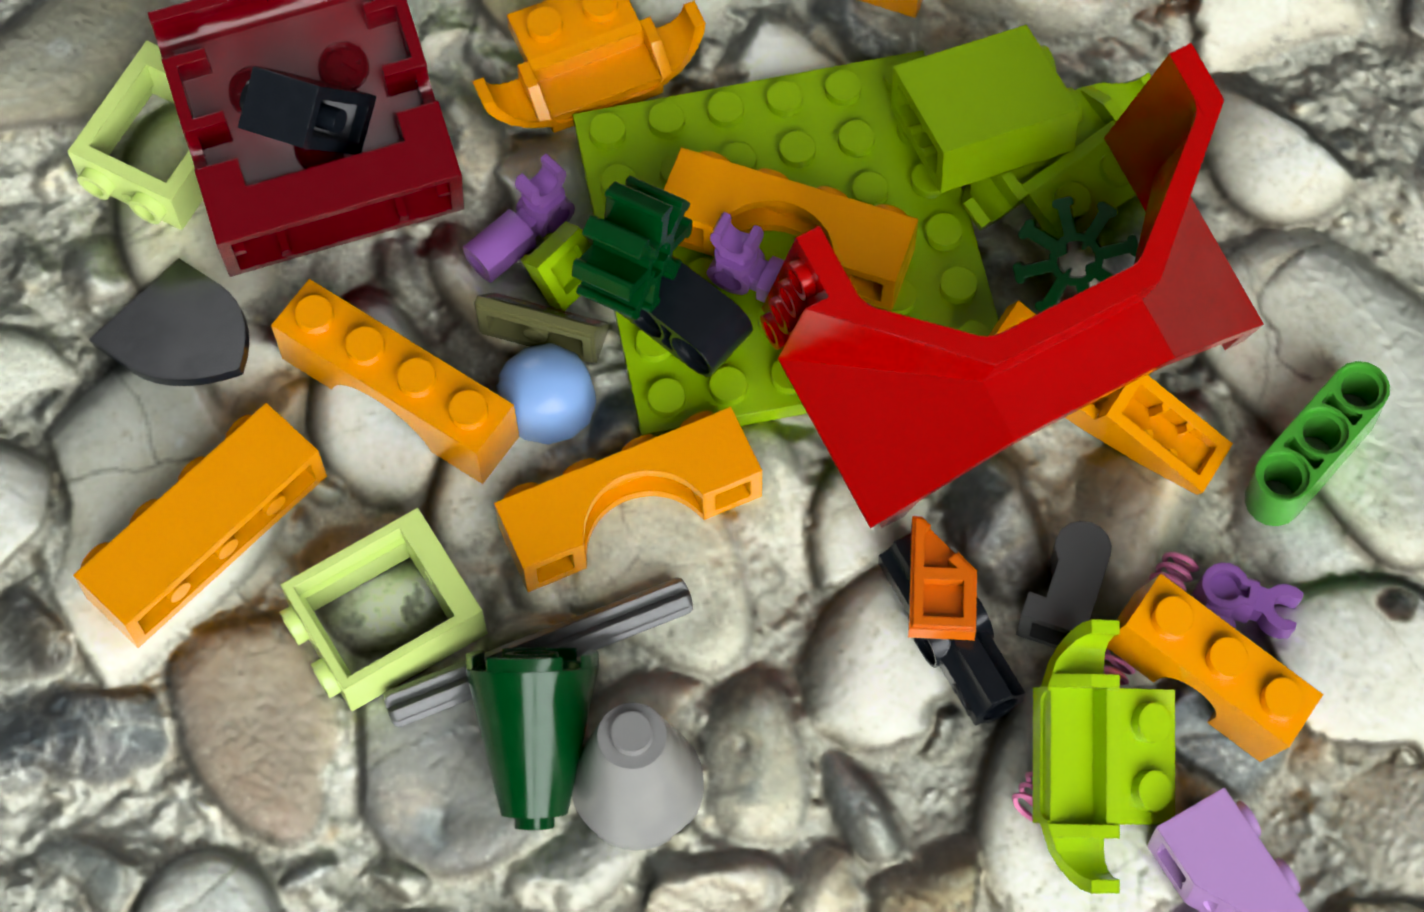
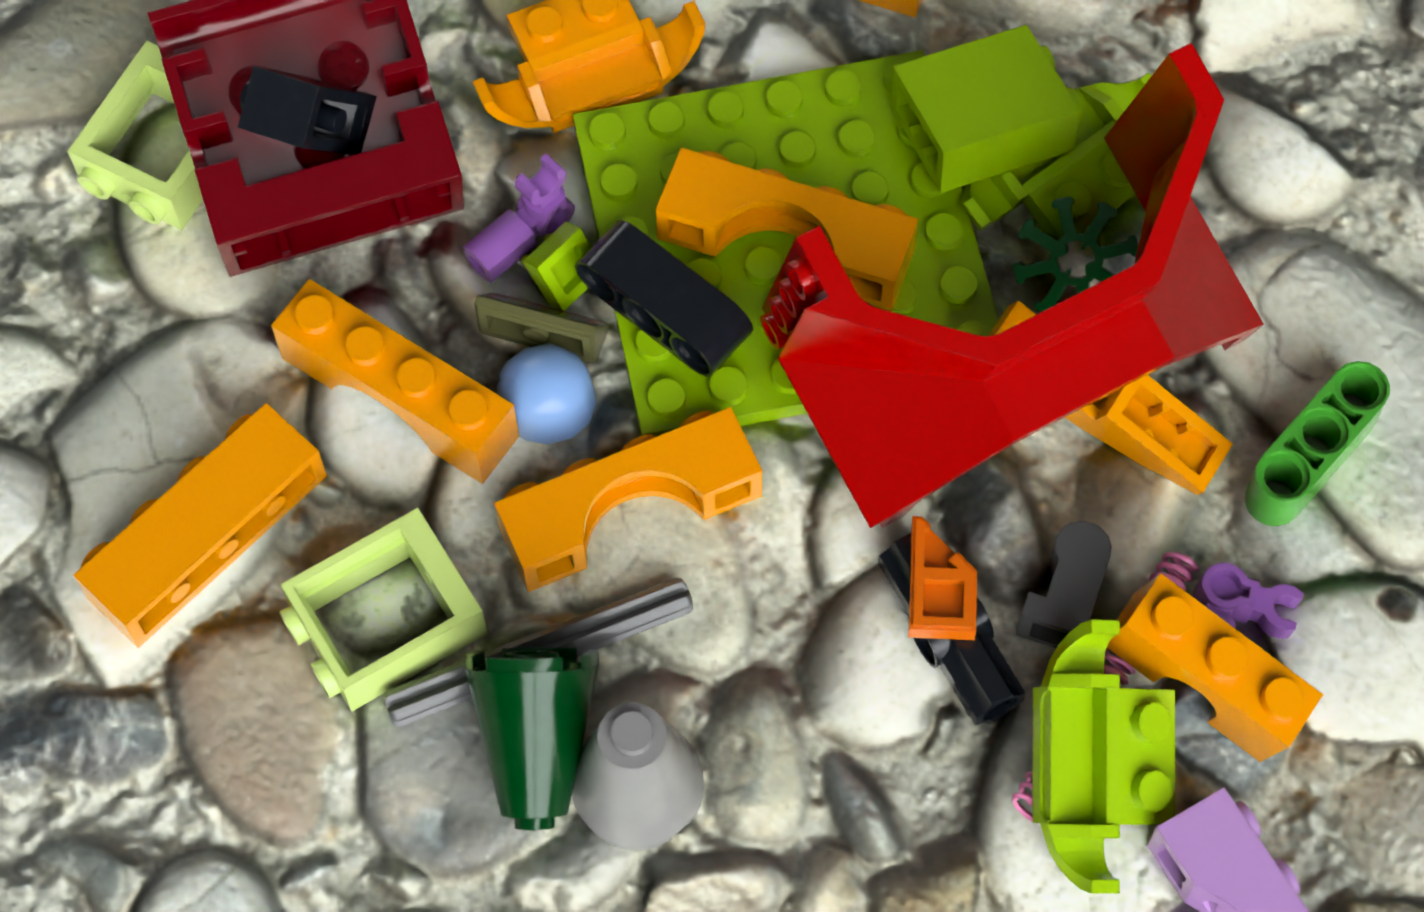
(179, 331): black shield -> none
(632, 247): dark green gear -> none
(739, 260): medium lavender bar -> none

